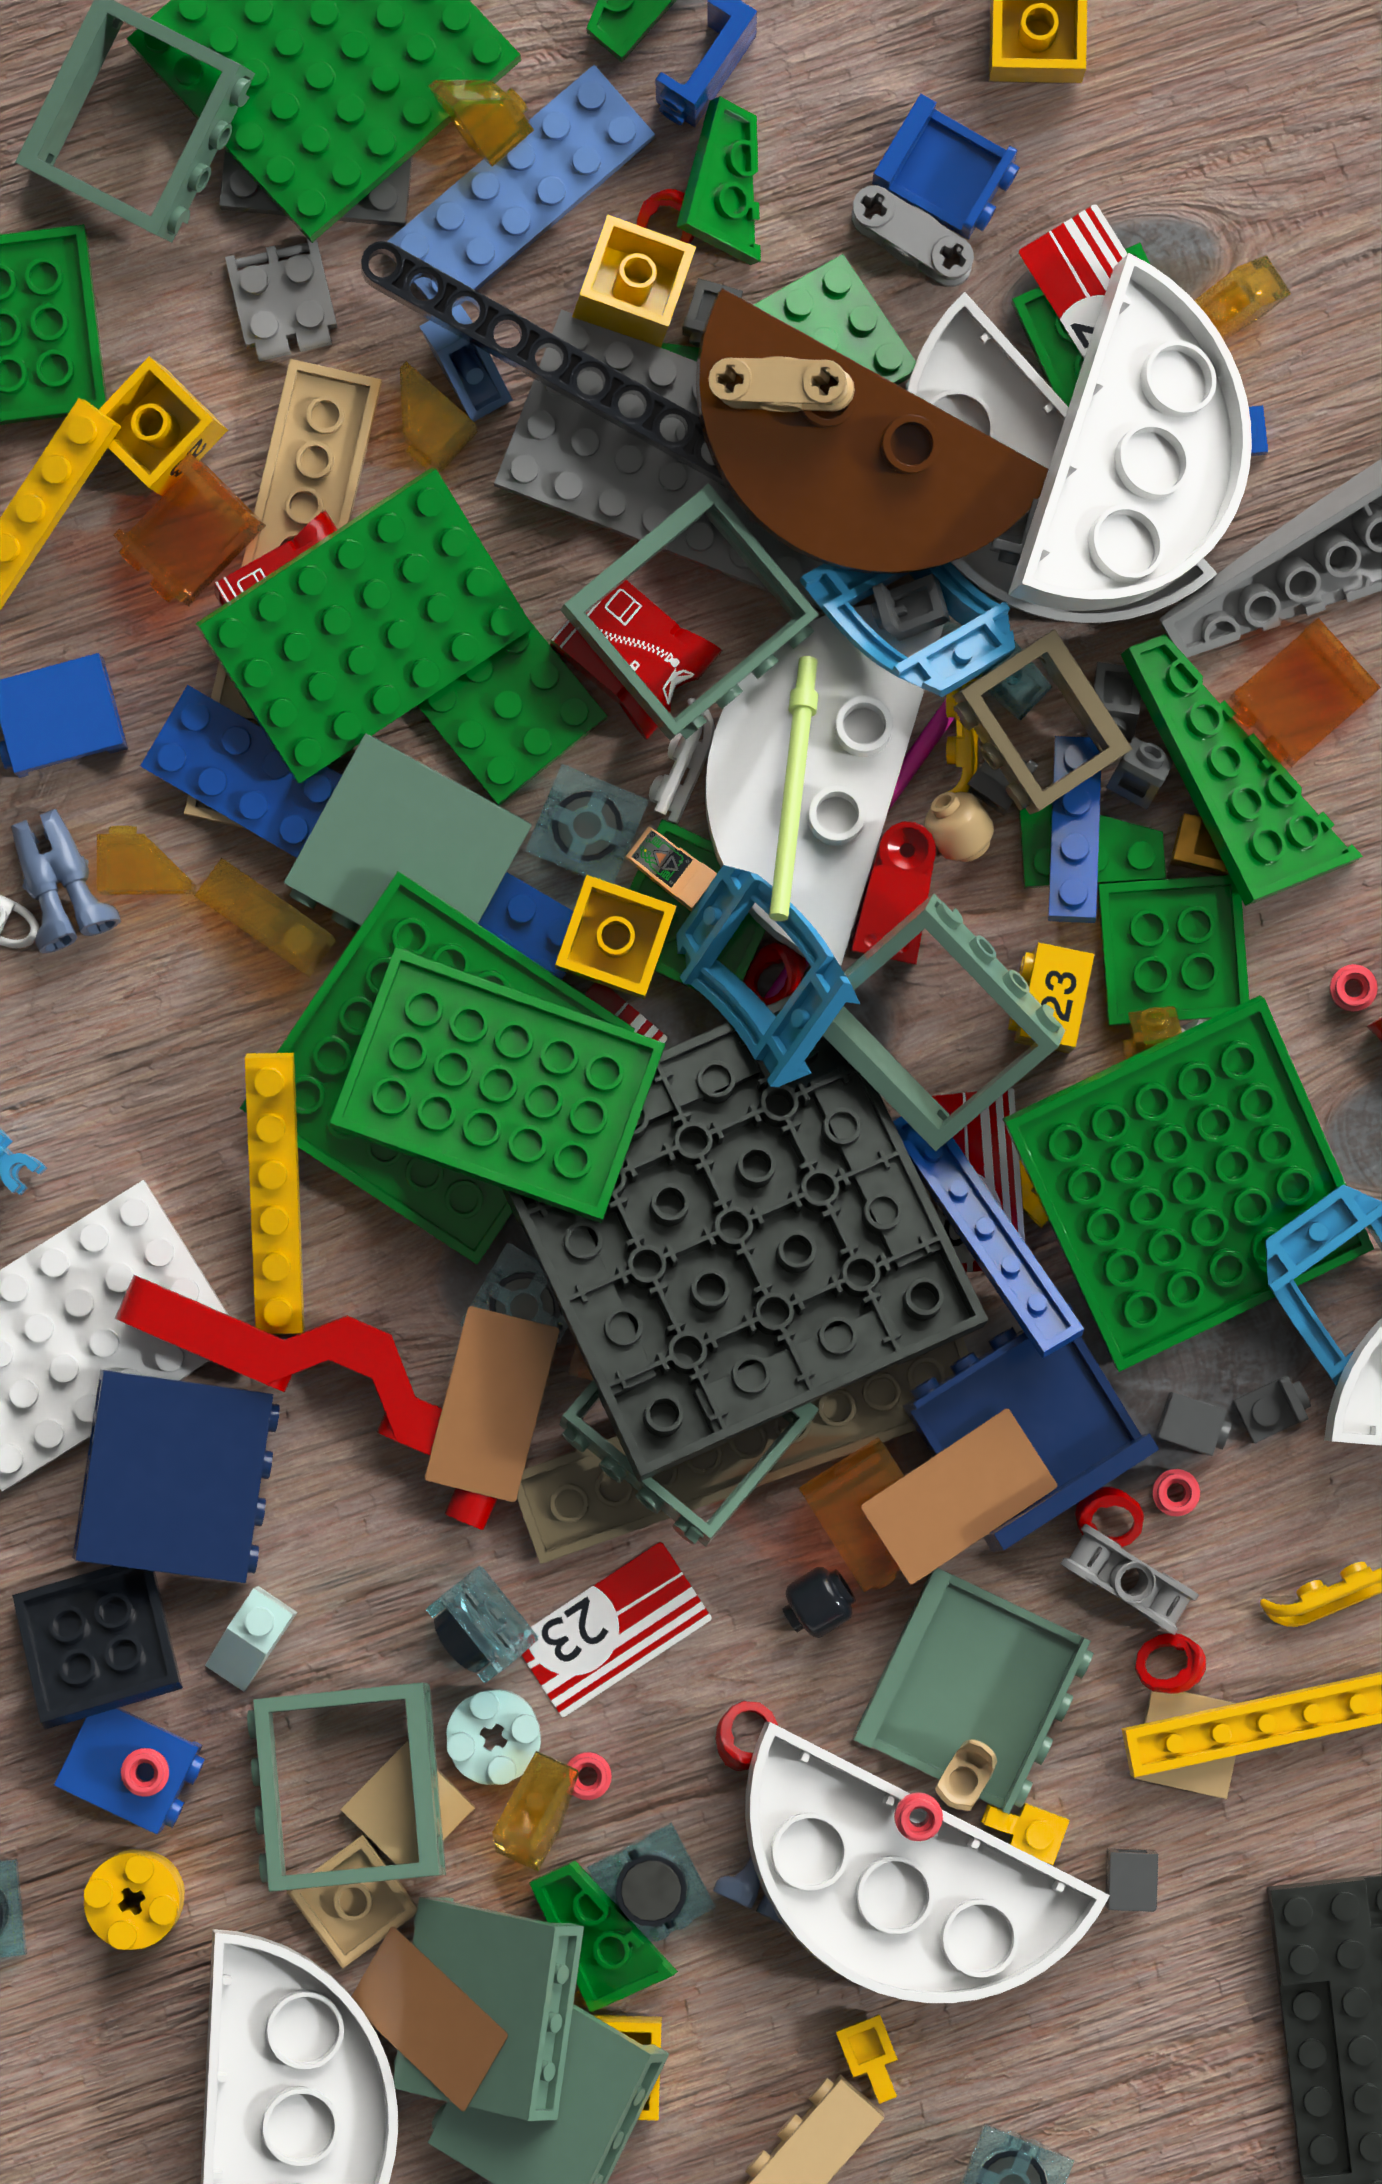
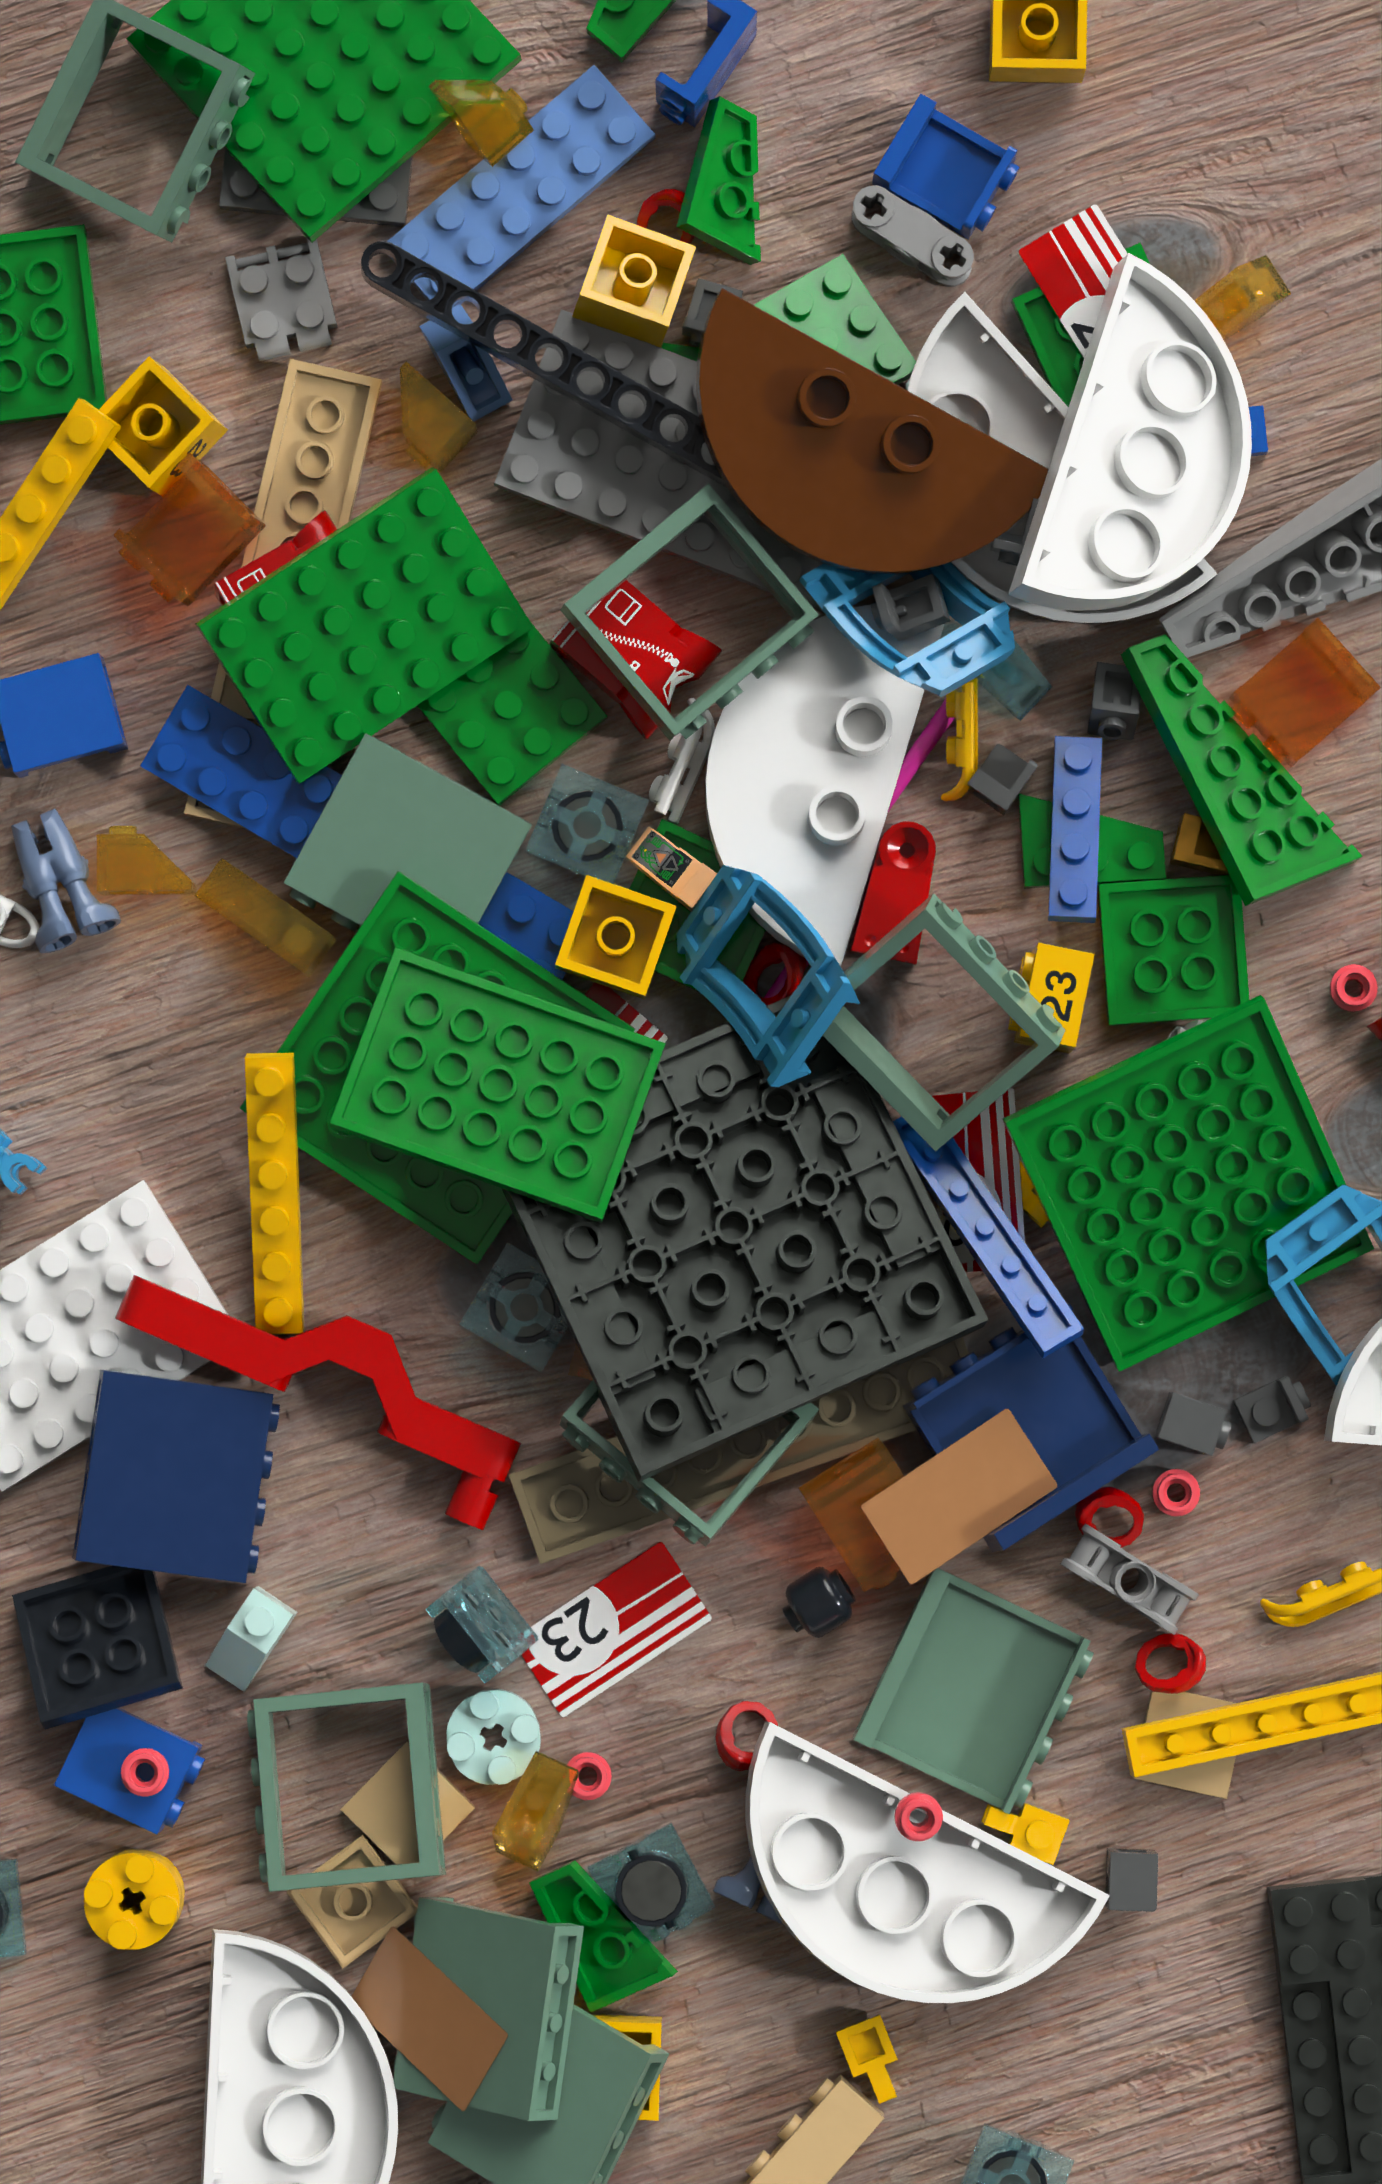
(492, 1404): medium nougat sticker -> none
(781, 384): tan piece -> none
(802, 706): yellowish green bar -> none
(959, 826): tan head -> none
(967, 1775): tan hair -> none
(1080, 696): dark tan window -> none
(1140, 773): dark grey bracket -> none
(1150, 1028): clear yellow bracket -> none

